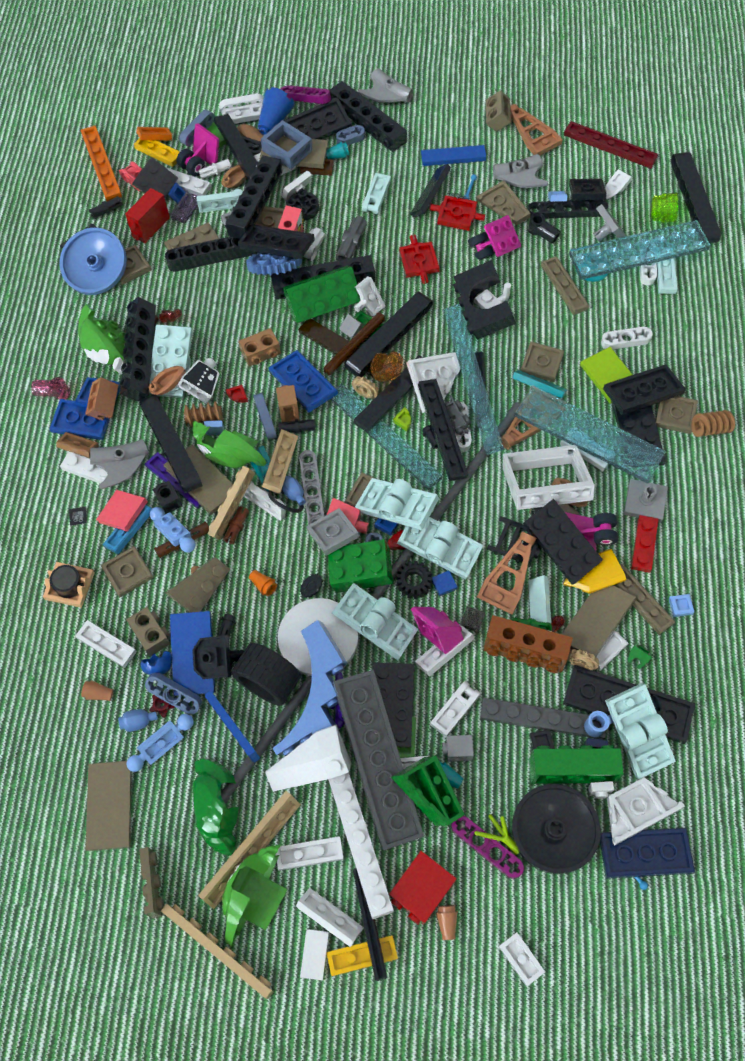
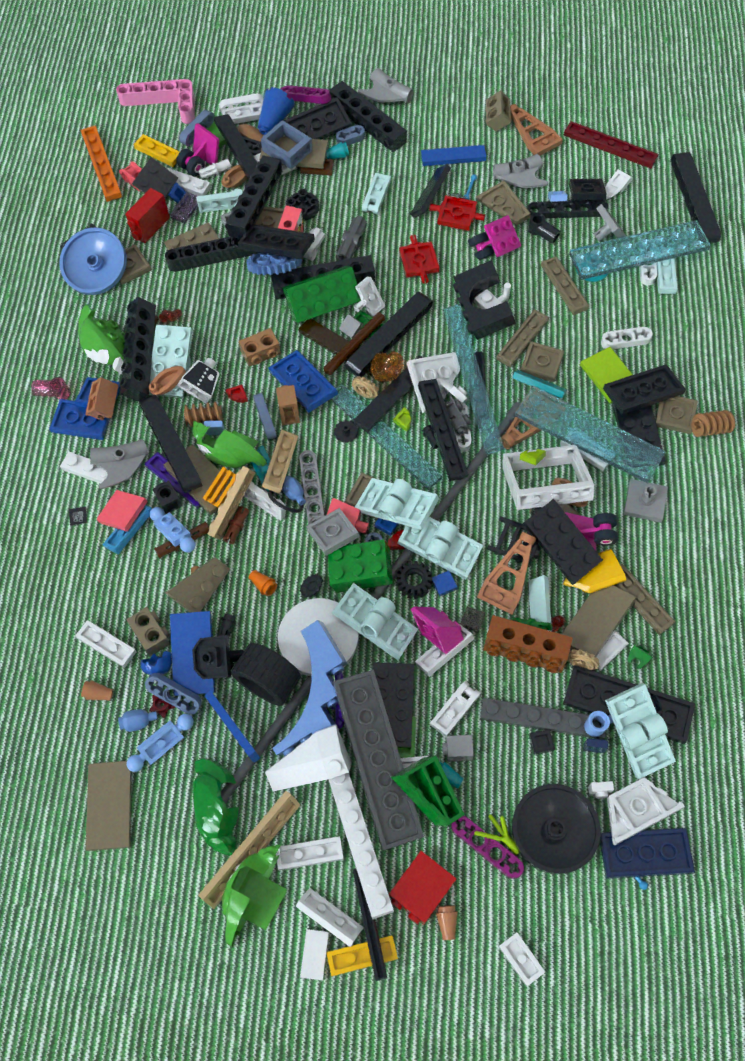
(68, 584): piece -> none
(76, 444): medium nougat tile -> none
(105, 207): black pin -> none
(127, 571): dark tan tile -> none
(148, 860): dark tan wing -> none
(154, 133): orange tile -> none
(160, 92): none -> bright pink beam
(214, 485): none -> light orange tile
(226, 956): tan plate -> none
(296, 185): white plate -> none
(297, 426): black pin -> none
(346, 431): none -> black piece
(458, 392): none -> white plate
(522, 338): none -> dark tan tile
(533, 457): none -> lime tile
(575, 765): green brick -> none
(644, 544): red plate -> none
(665, 207): clear neon green piece -> none
(681, 605): light blue tile -> none

